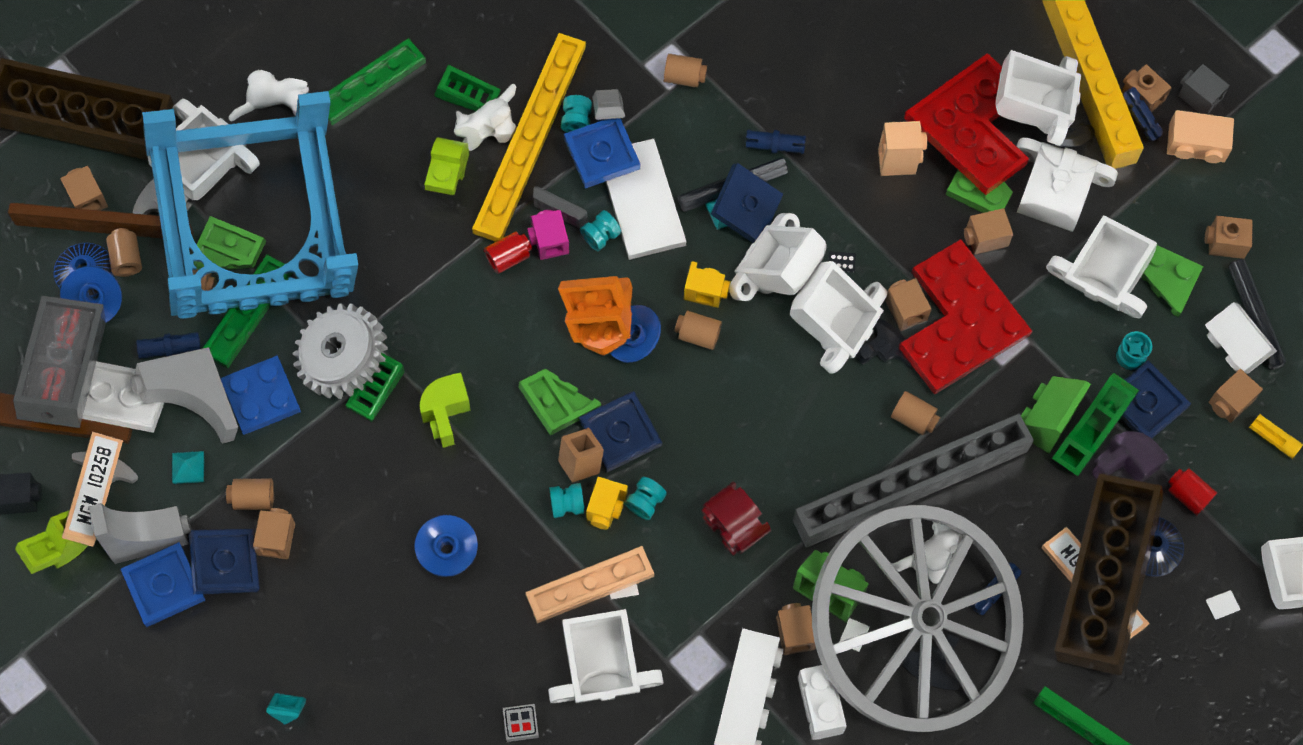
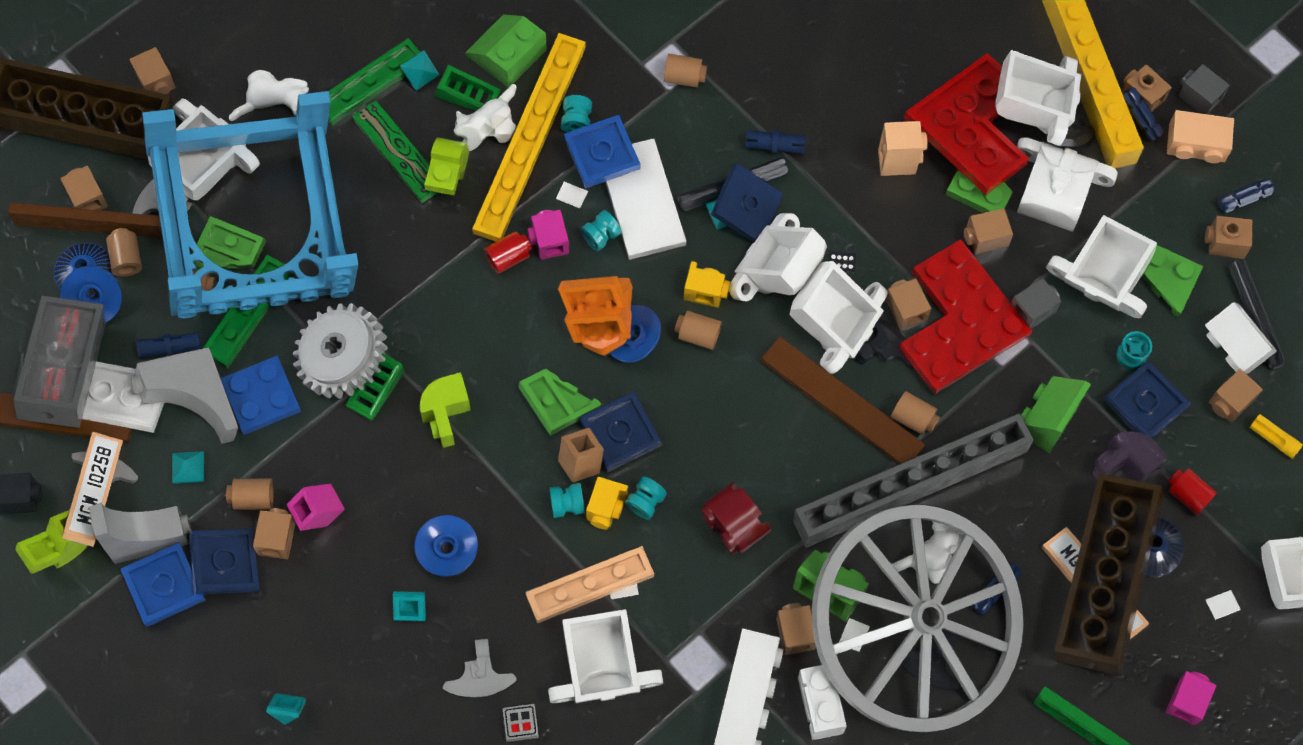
(152, 72): none -> medium nougat brick
(315, 506): none -> dark pink brick
(395, 148): none -> green tile
(409, 606): none -> teal slope
(419, 70): none -> teal slope
(479, 676): none -> light grey piece
(508, 48): none -> bright green slope
(570, 212): dark grey tile -> none
(571, 195): none -> white sticker
(608, 104): light grey tile -> none
(842, 402): none -> reddish brown tile
(1037, 302): none -> dark grey brick
(1095, 424): green arch -> none
(1191, 697): none -> dark pink brick
(1245, 195): none -> dark blue axle

